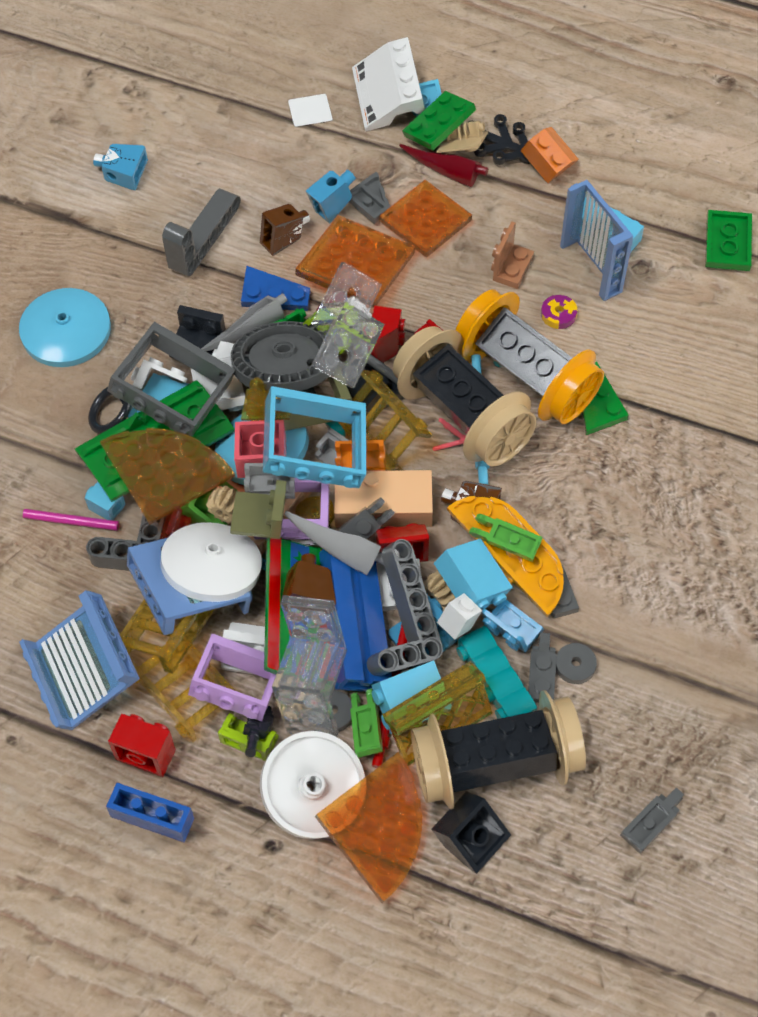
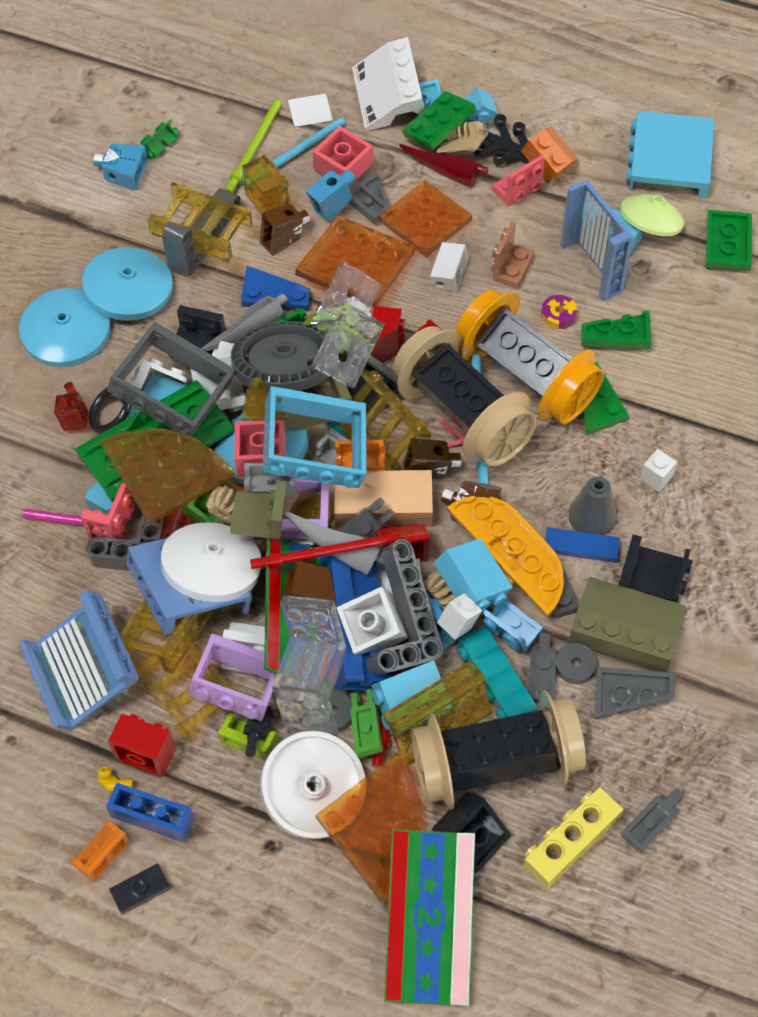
(71, 409): none -> clear red brick
(100, 851): none -> orange hinge
(109, 780): none -> yellow arm
(111, 525): none -> coral bracket
(127, 283): none -> medium azure dish
(139, 888): none -> black plate
(163, 133): none -> green hinge
(204, 242): none -> clear yellow fence
(237, 175): none -> lime bar
(265, 185): none -> clear yellow brick
(277, 559): none -> red bar
(308, 143): none -> medium azure bar
(342, 152): none -> coral brick
(372, 622): none -> white slope
(429, 917): none -> hinge
(430, 455): none -> dark brown torso
(450, 266): none -> white hinge
(484, 105): none -> medium azure brick
(507, 537): bright green hinge -> none
(520, 182): none -> coral bracket
(549, 870): none -> light yellow brick
(583, 544): none -> blue tile
(594, 508): none -> dark grey cone
(619, 333): none -> green wing
(627, 624): none -> olive slope
(630, 689): none -> dark grey wing
(652, 214): none -> yellowish green dish
(655, 571): none -> black panel
(658, 470): none -> white brick
(671, 150): none -> medium azure panel

